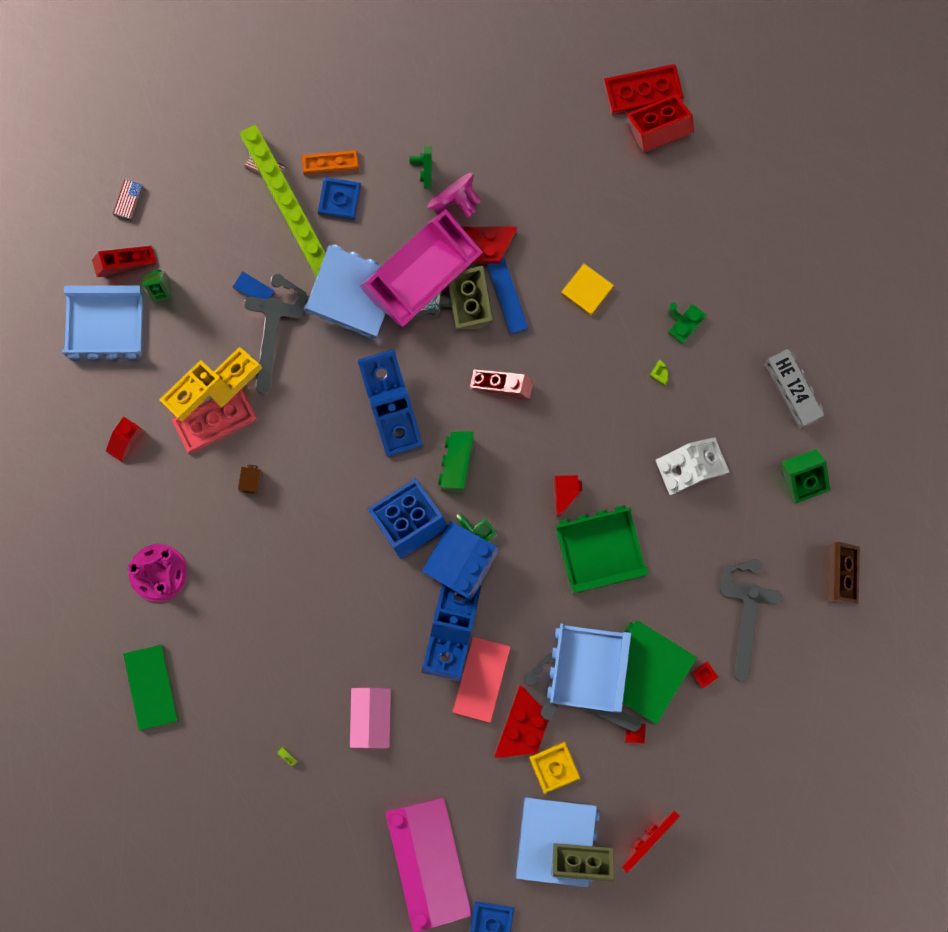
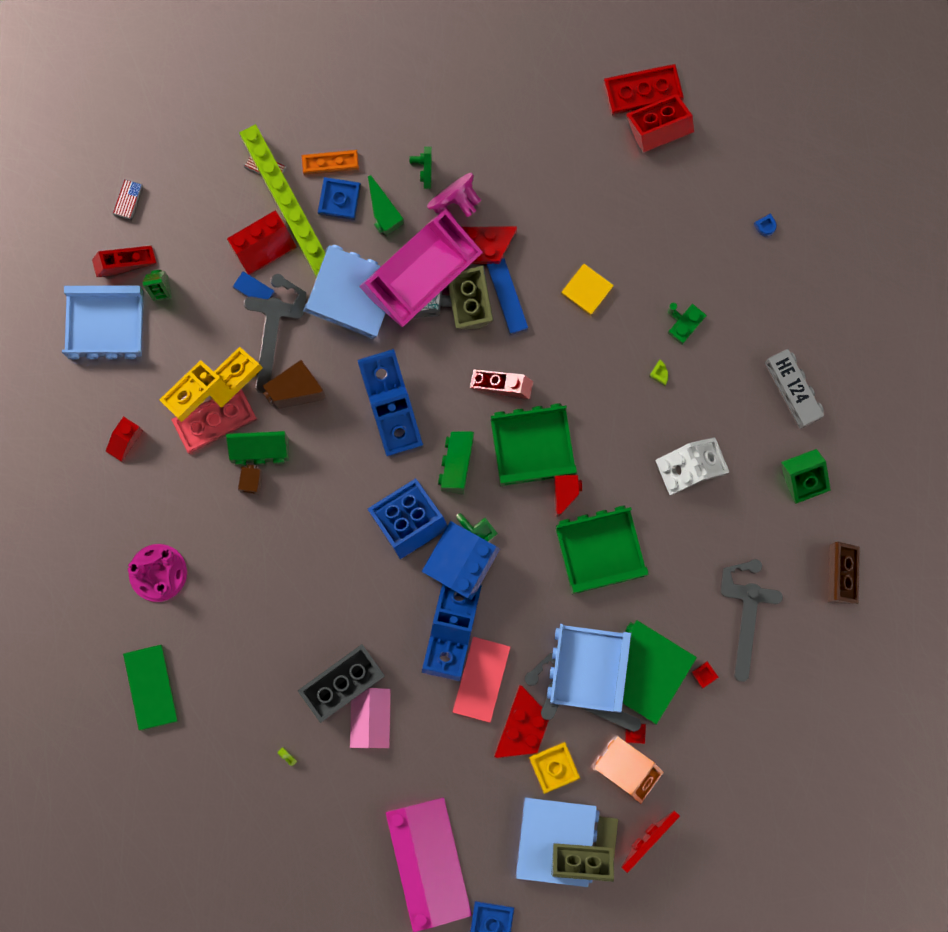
(258, 448): none -> green slope
(261, 242): none -> red slope
(293, 387): none -> reddish brown slope
(341, 683): none -> dark grey slope
(385, 214): none -> green slope
(532, 444): none -> green panel
(607, 833): none -> olive tile
(628, 769): none -> slope
(766, 226): none -> blue tile

